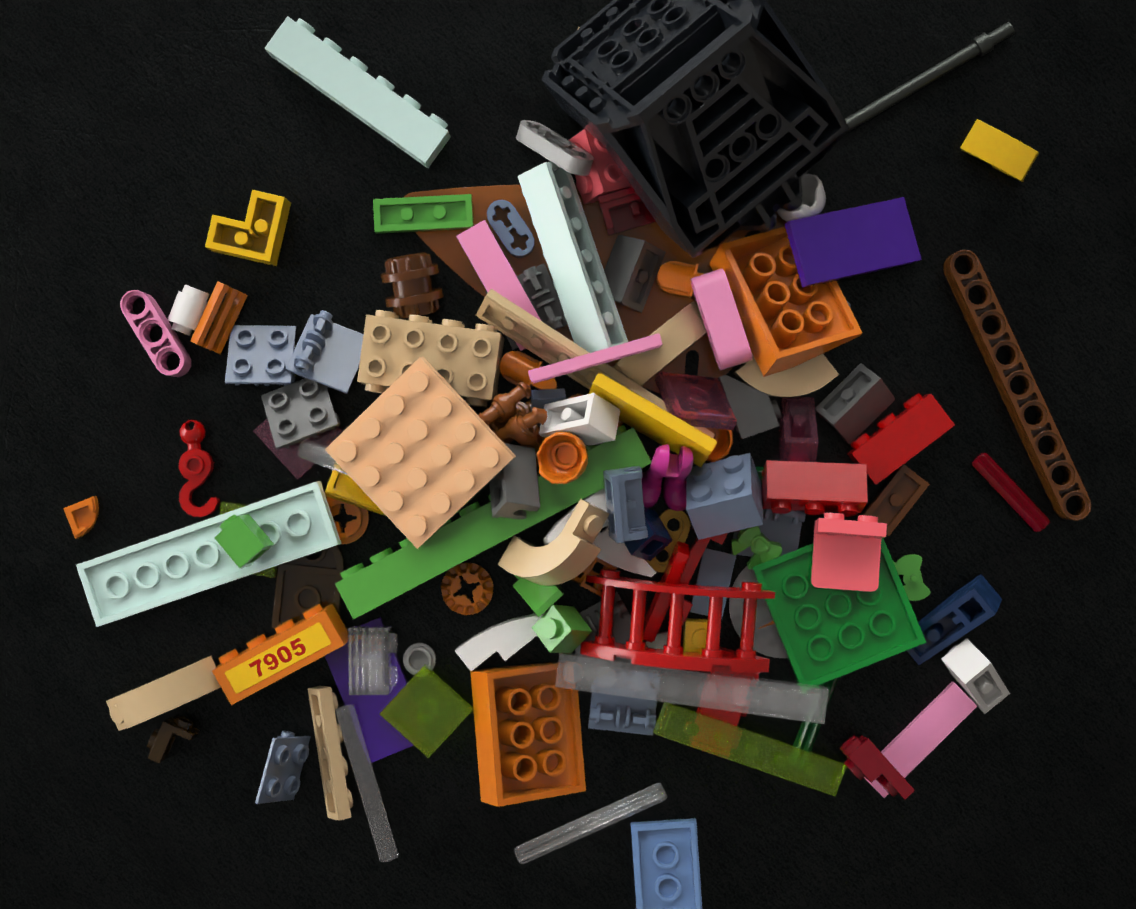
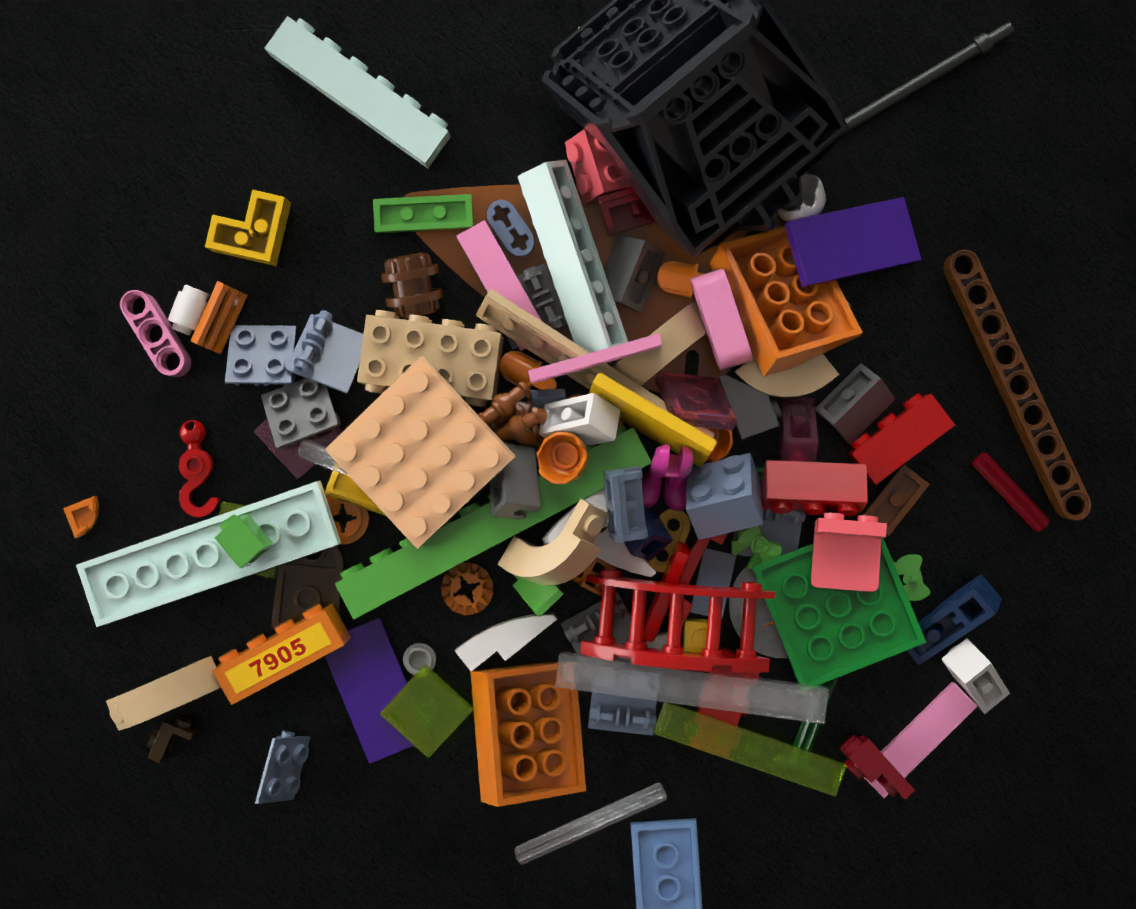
(331, 762): tan plate -> none
(366, 783): clear axle -> none
(371, 661): clear brick -> none
(554, 147): light grey beam -> none
(561, 629): bright green brick -> none
(999, 150): yellow slope -> none

